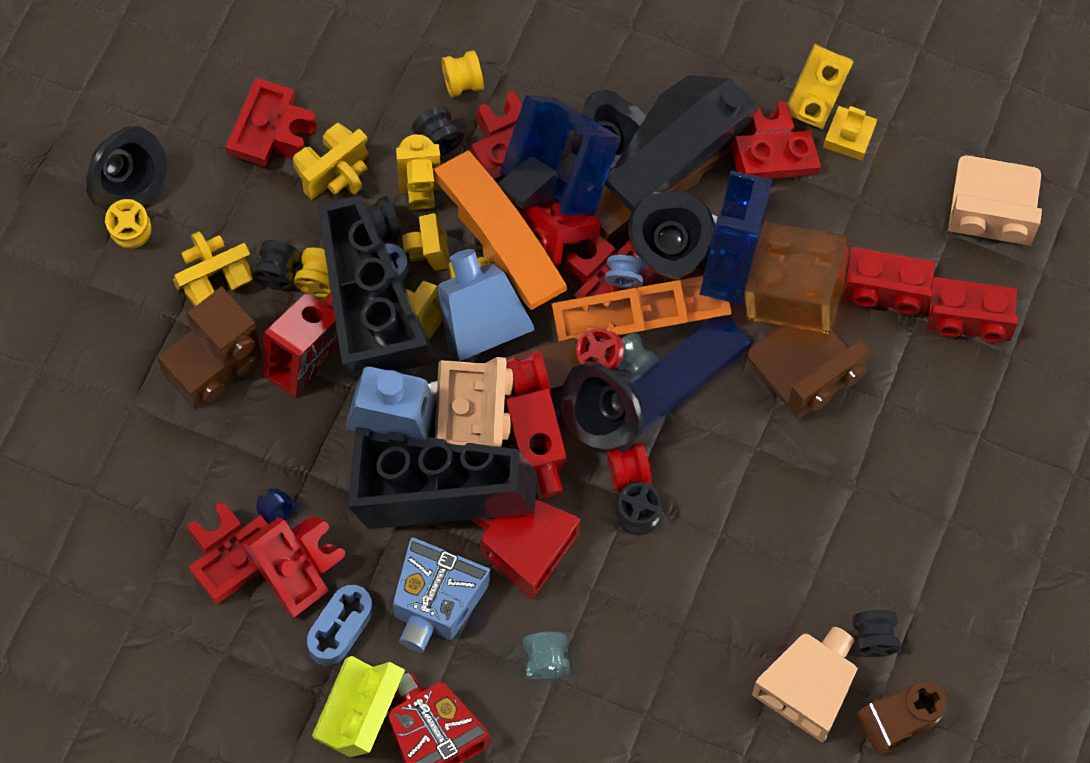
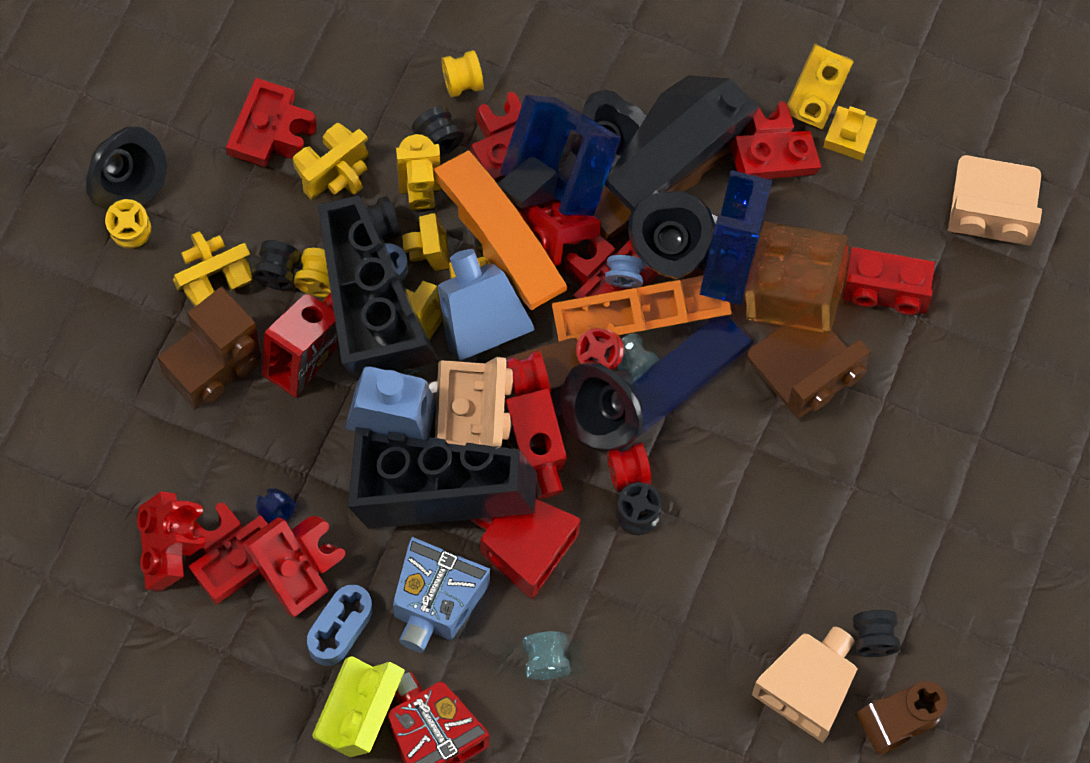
(165, 537): none -> red plate
(972, 310): red bracket -> none

